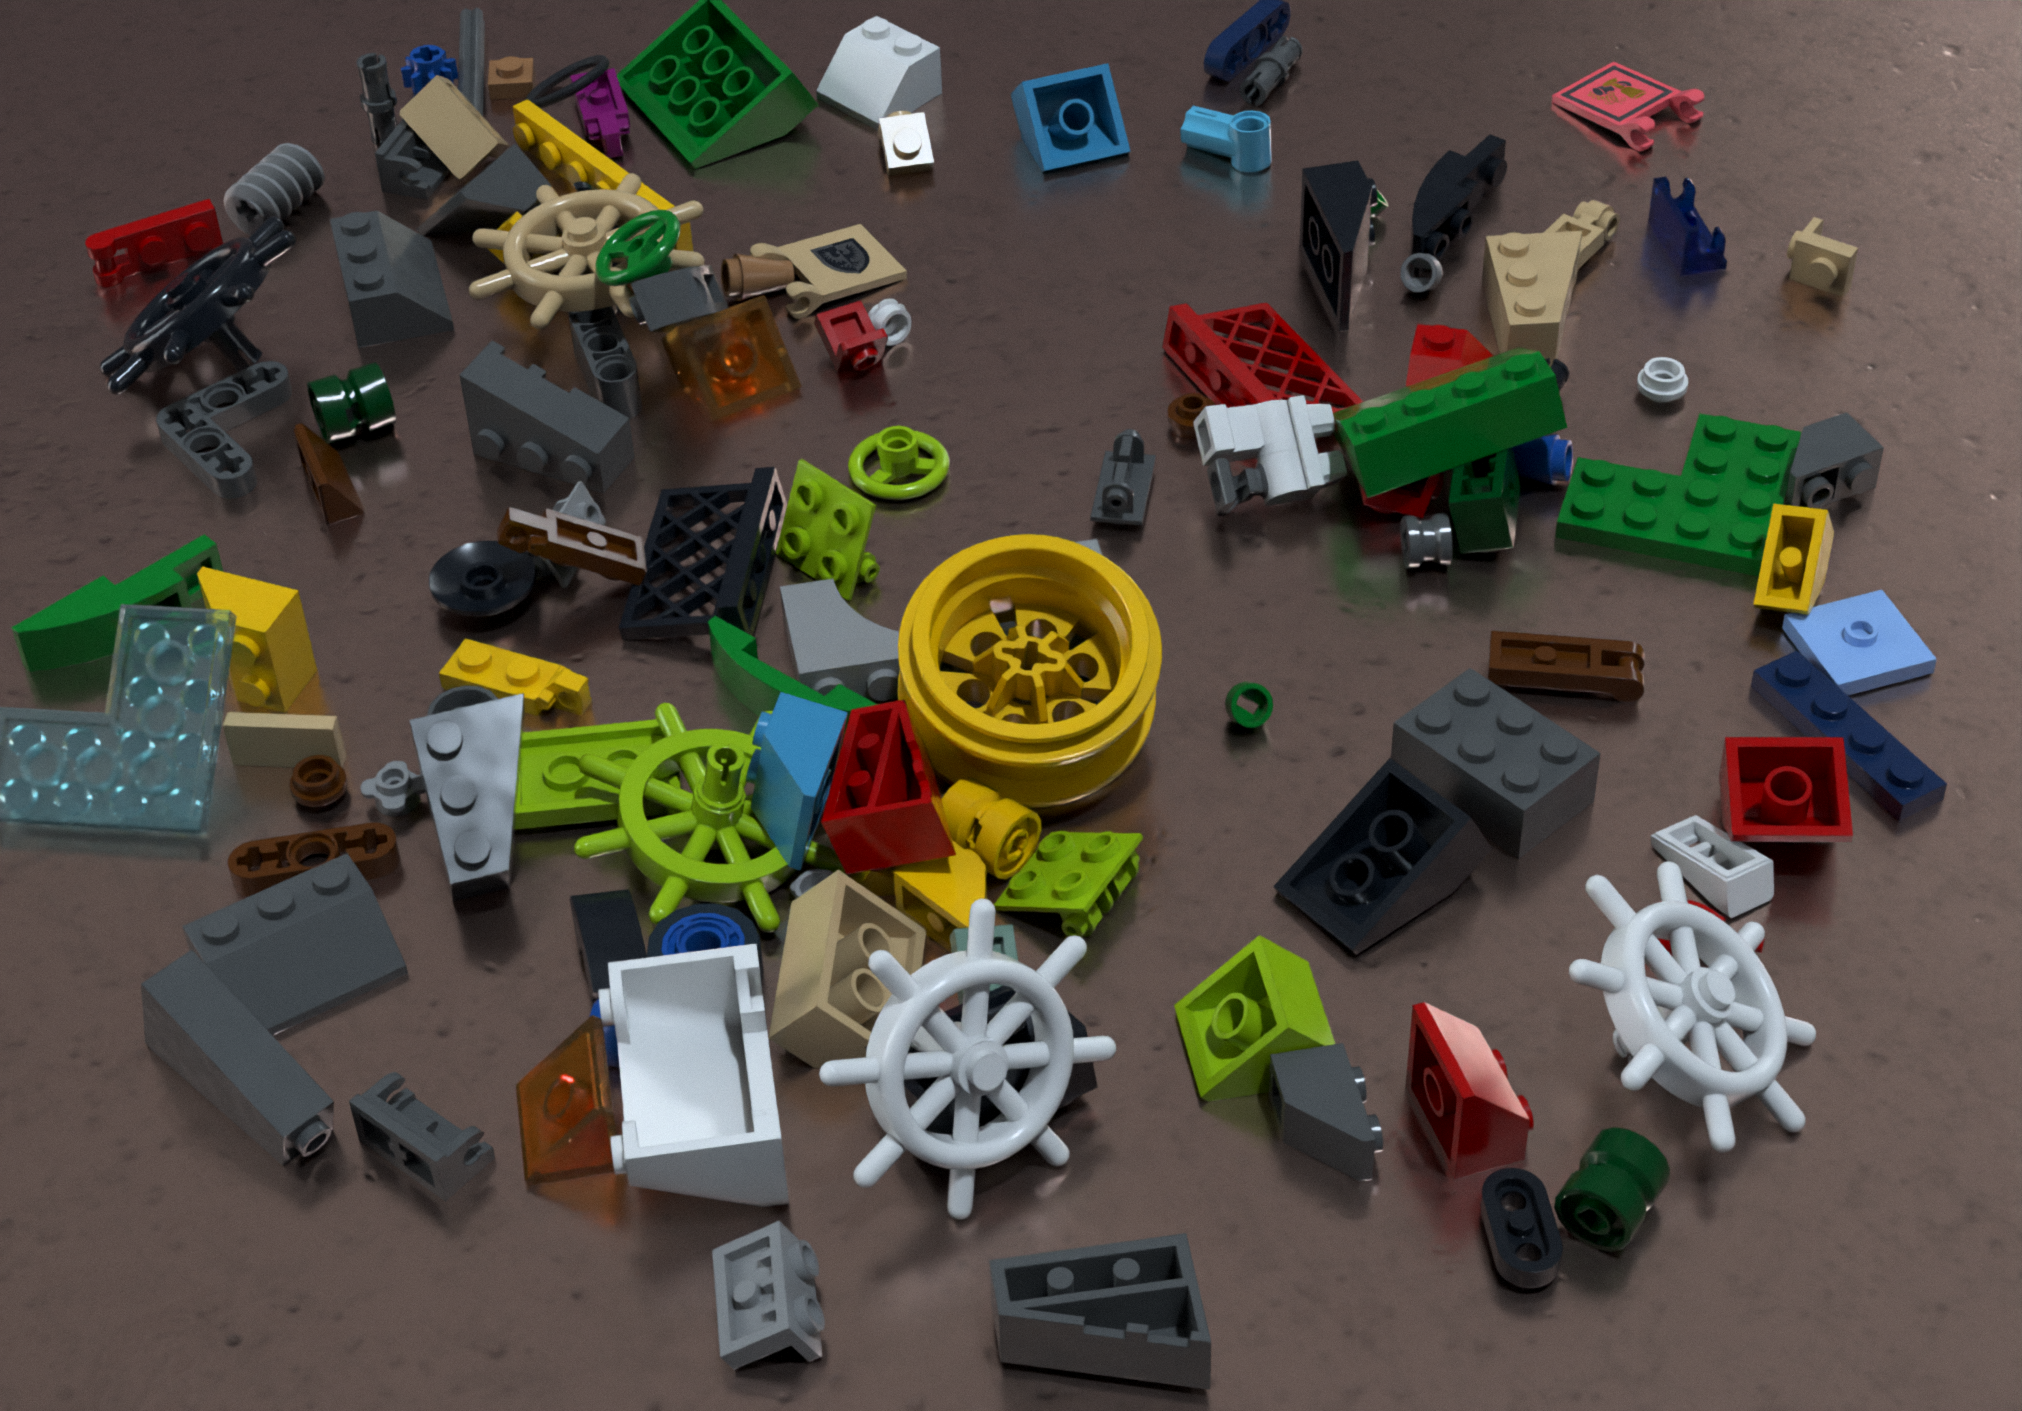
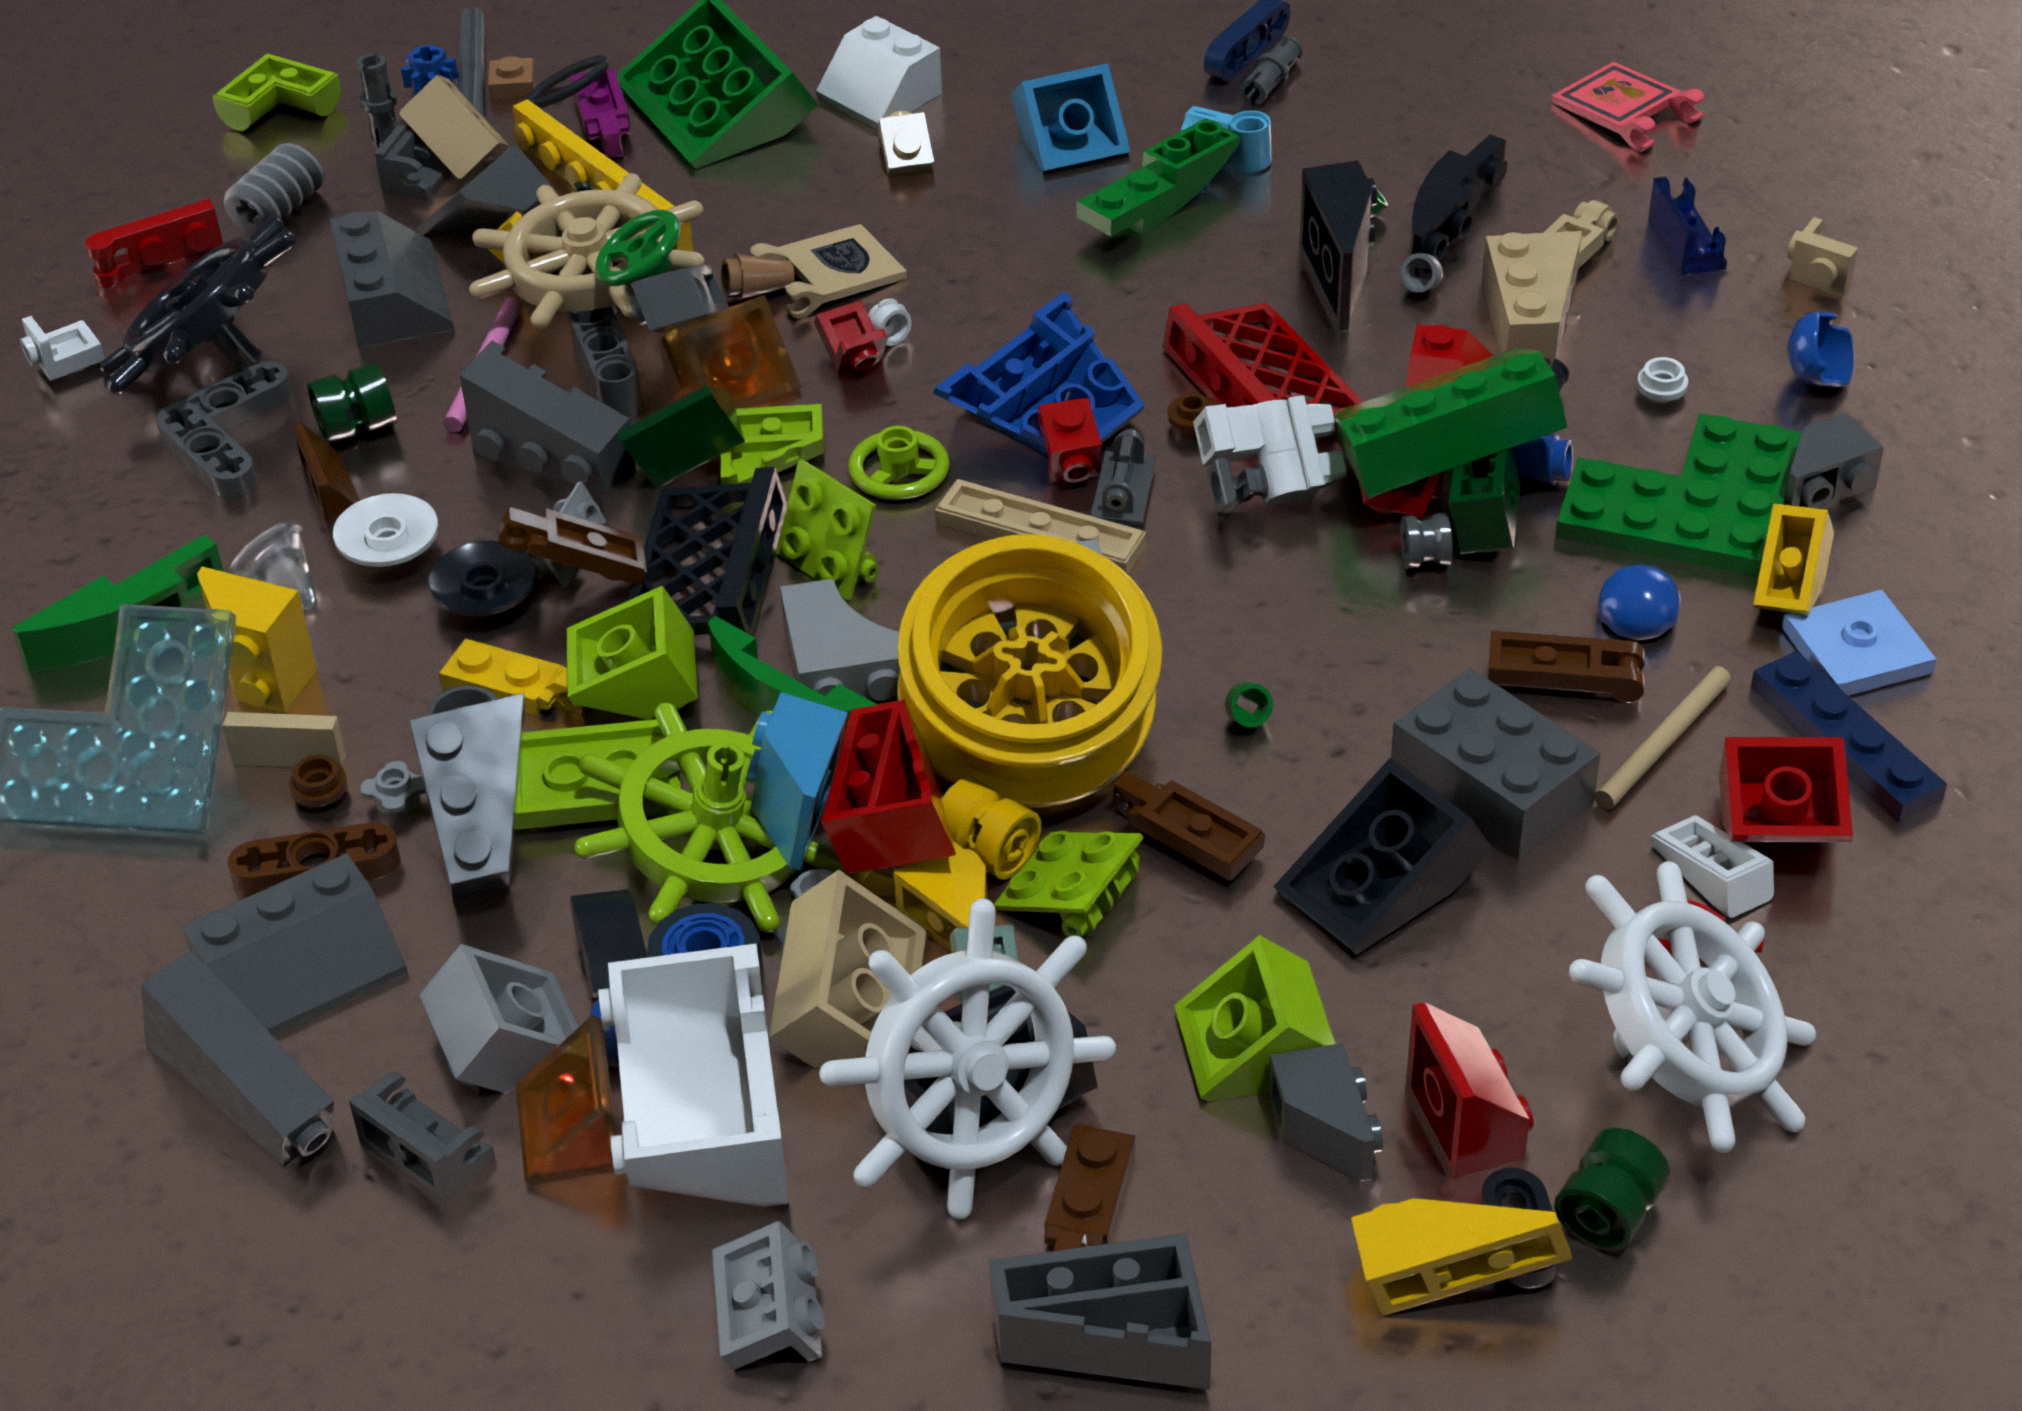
(62, 350): none -> white bracket
(276, 82): none -> lime brick
(278, 559): none -> clear hat
(385, 530): none -> white dish
(495, 1017): none -> light grey slope
(498, 333): none -> bright pink bar
(633, 657): none -> lime slope
(684, 434): none -> dark green slope
(773, 439): none -> lime wing
(1001, 514): none -> tan tile
(1044, 366): none -> blue wedge
(1070, 440): none -> red bracket
(1089, 1188): none -> reddish brown hinge
(1167, 181): none -> green slope
(1188, 824): none -> reddish brown hinge
(1443, 1248): none -> yellow slope
(1639, 602): none -> blue hair
(1662, 738): none -> tan bar
(1820, 351): none -> blue hair

